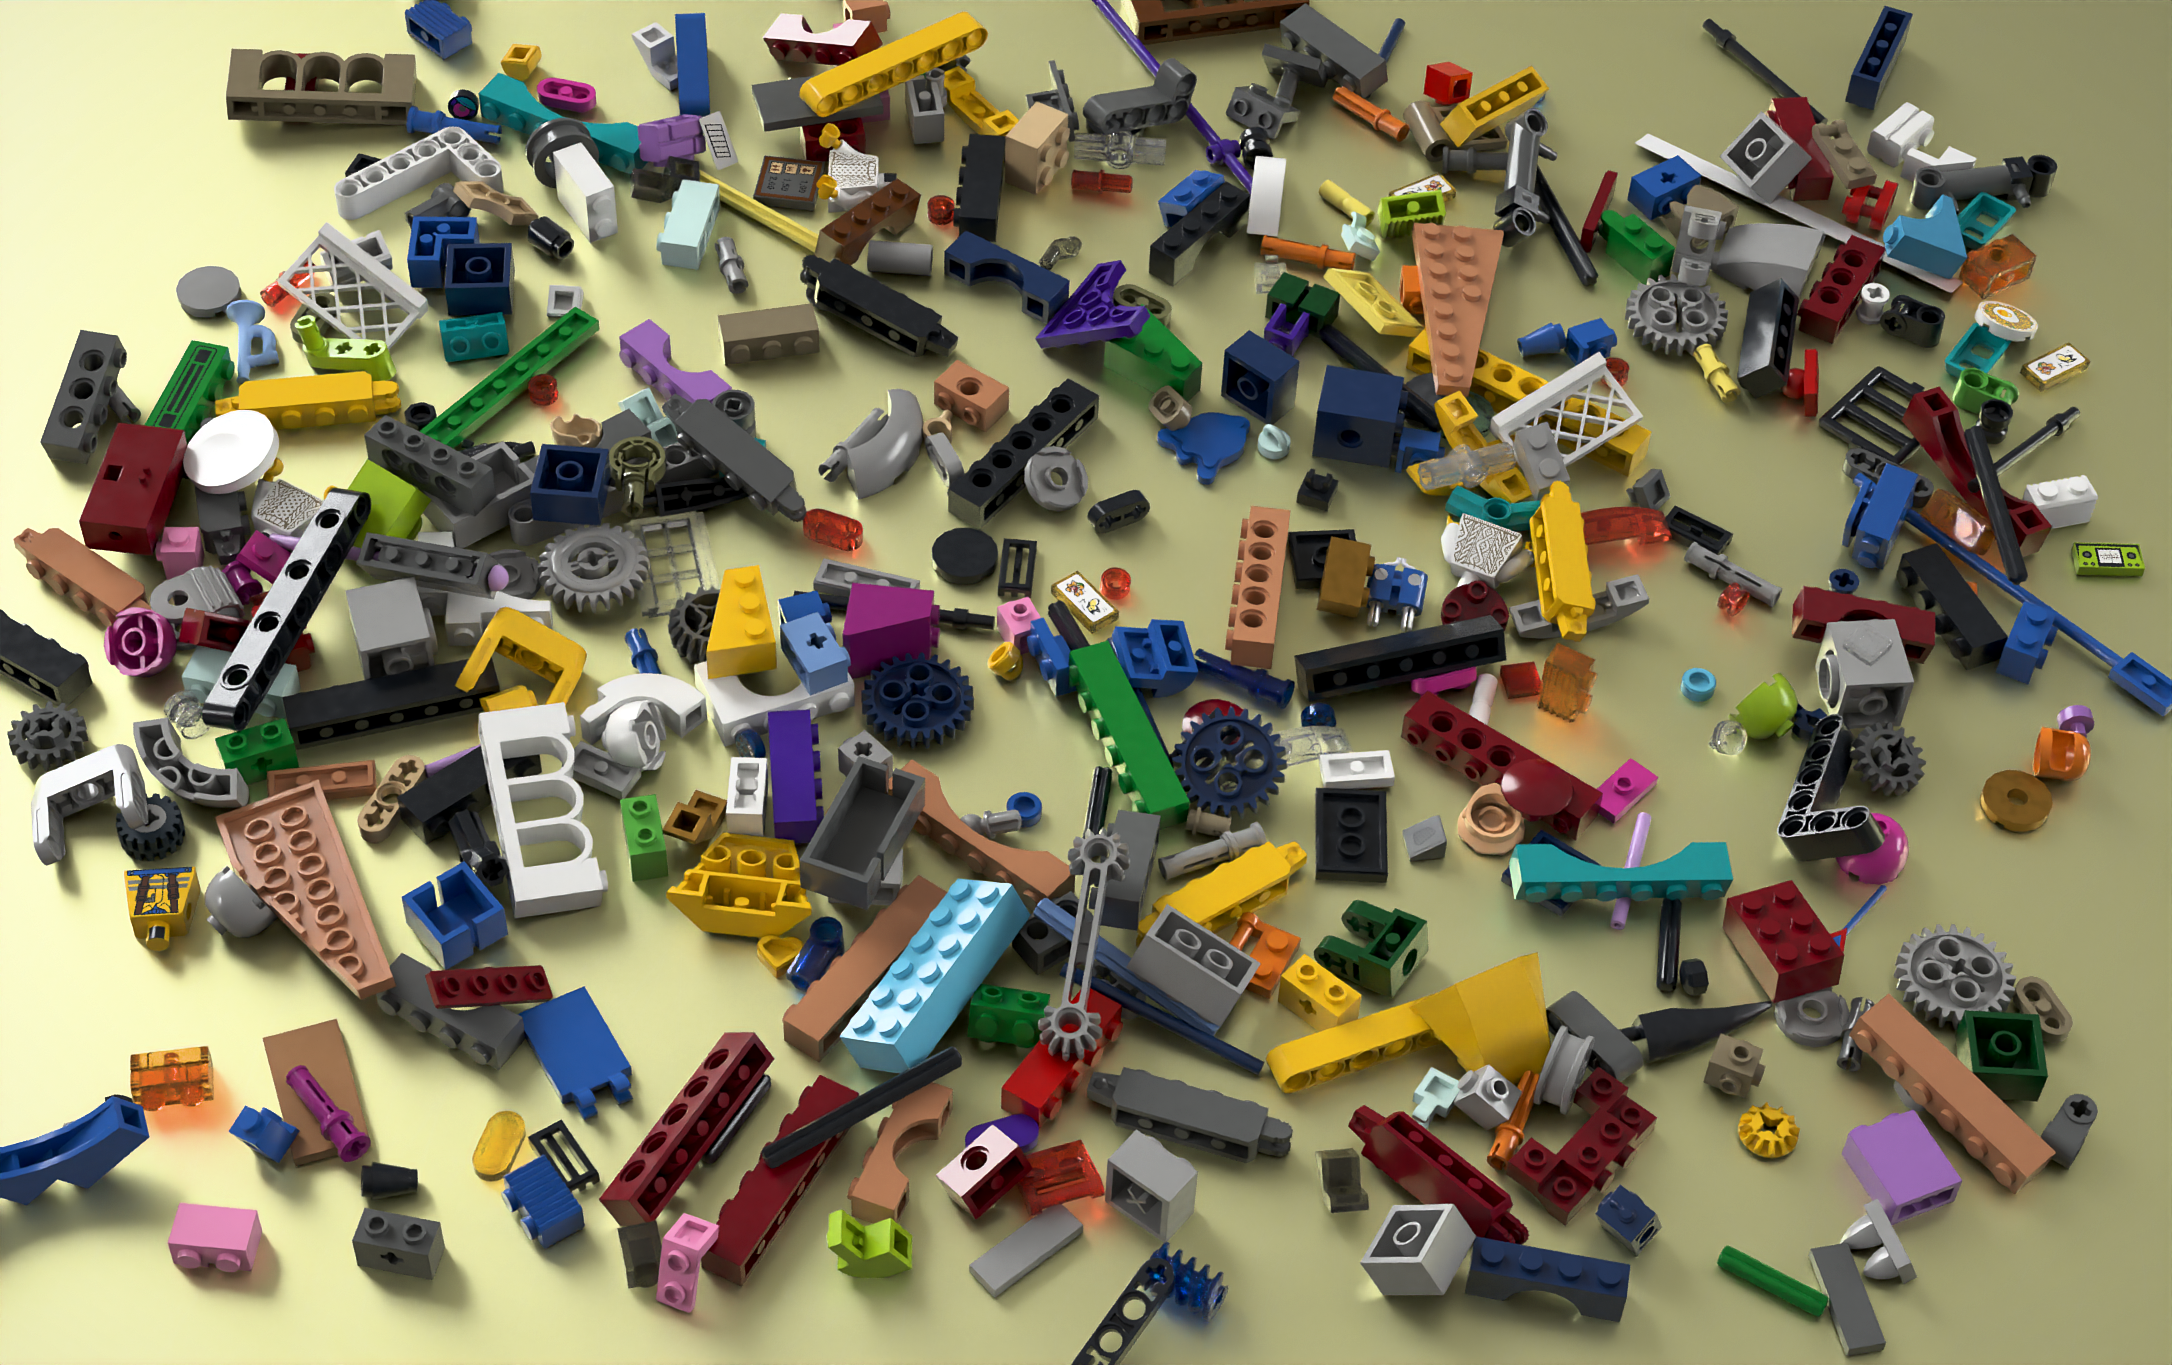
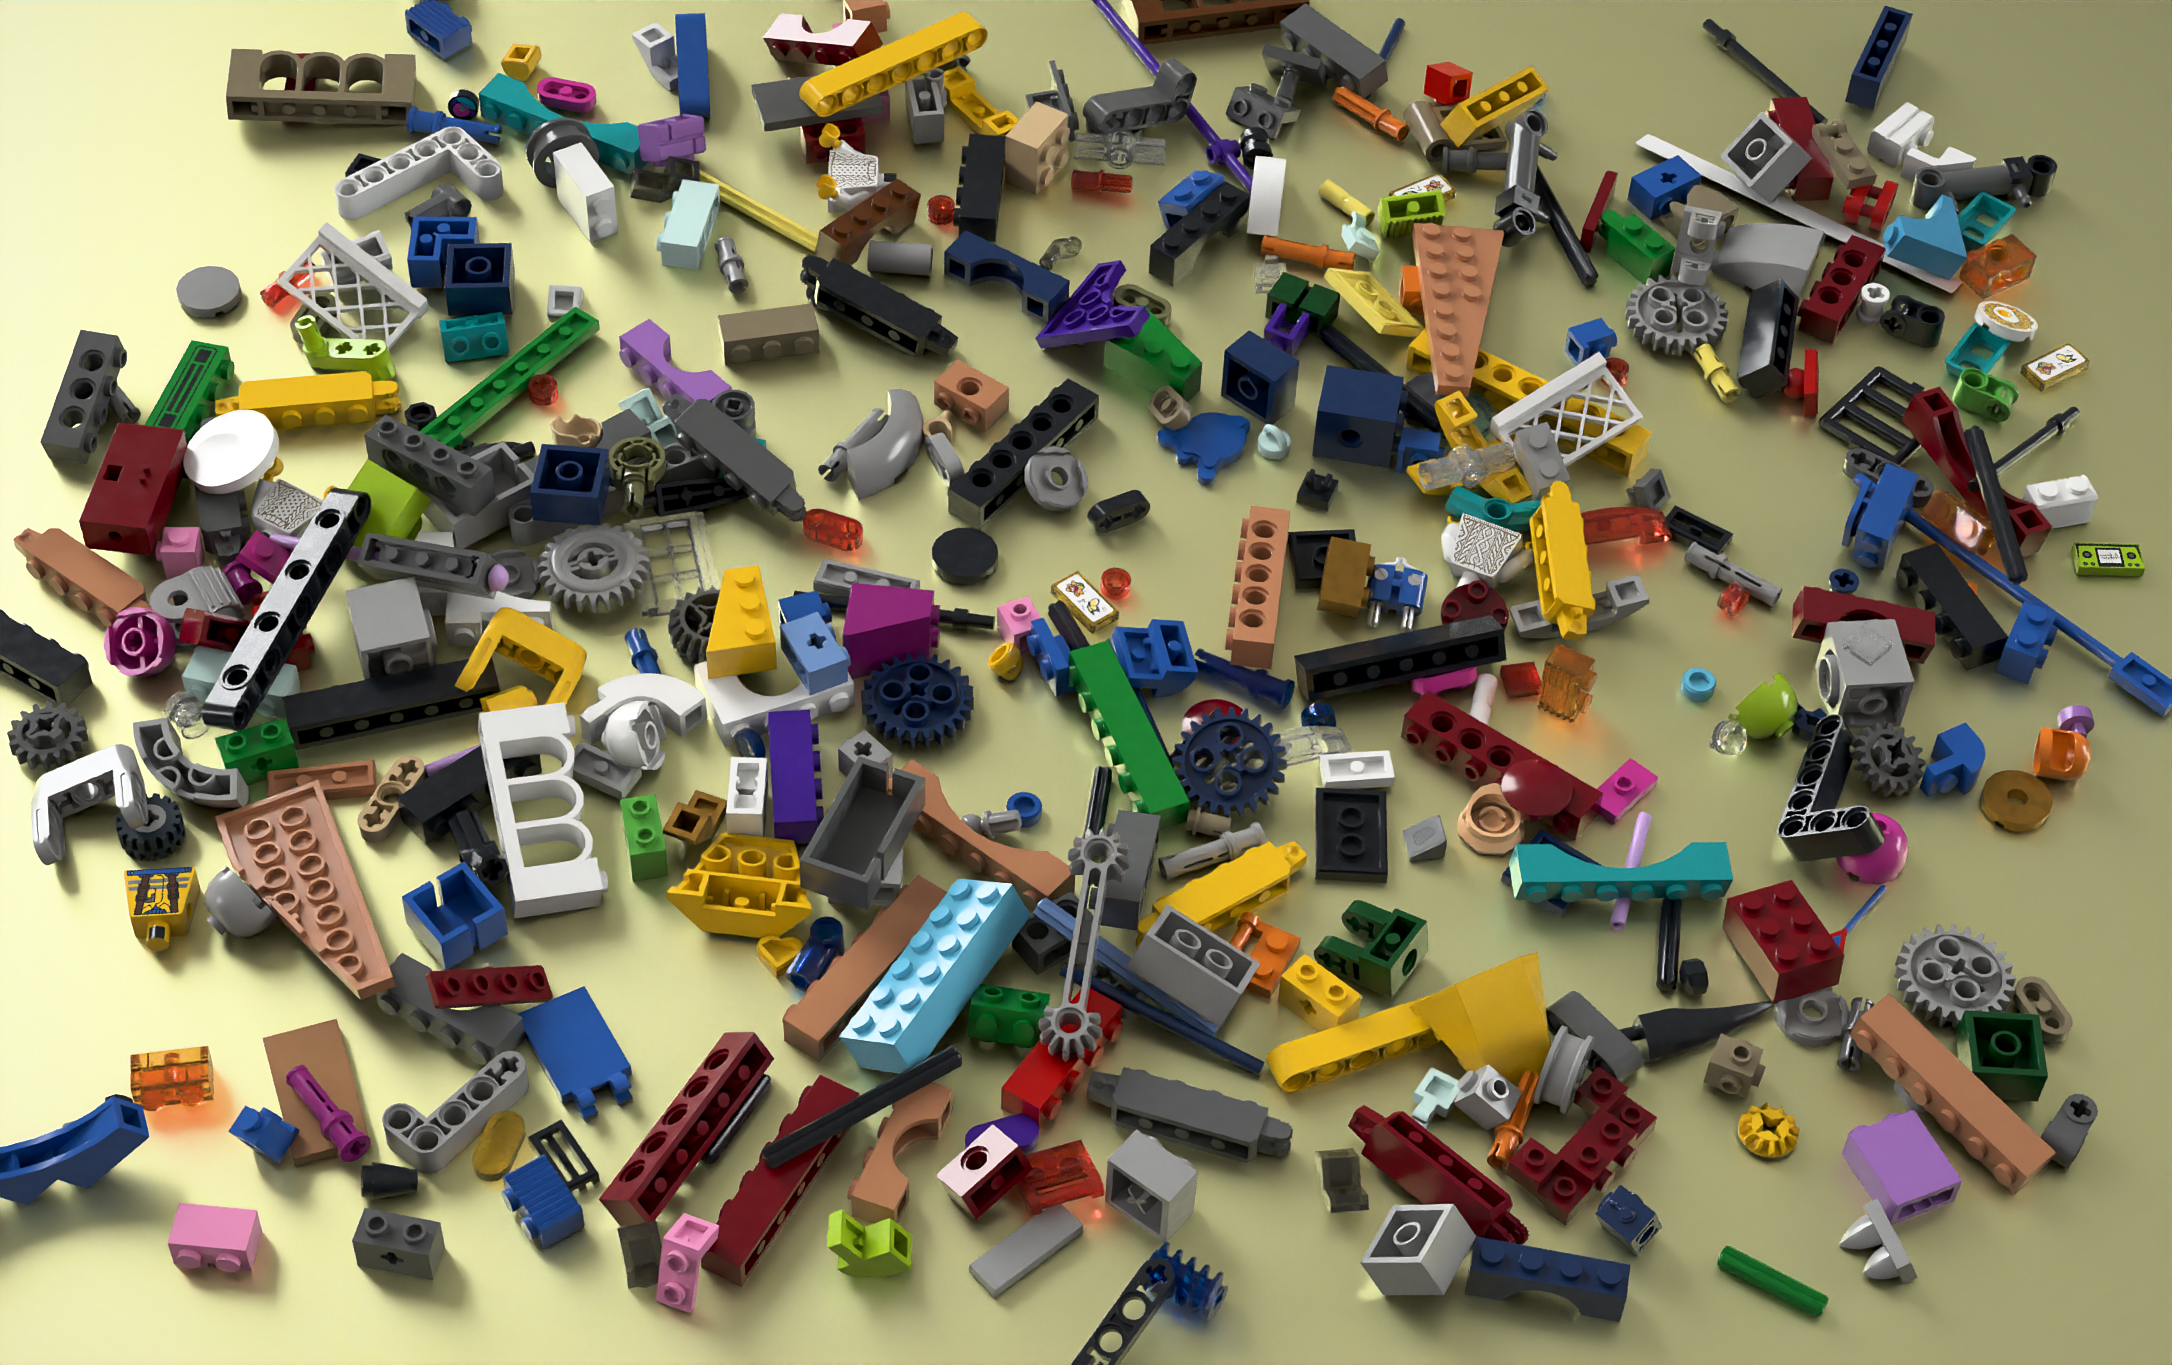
(245, 315): light blue piece -> none
(481, 196): tan tile -> none
(500, 1082): none -> light grey beam
(550, 238): black brick -> none
(718, 140): white sticker -> none
(788, 183): dark grey tile -> none
(1015, 587): black tile -> none
(1543, 341): blue cone -> none
(1847, 1299): dark grey tile -> none
(1957, 763): none -> blue brick
(1993, 424): black wheel -> none

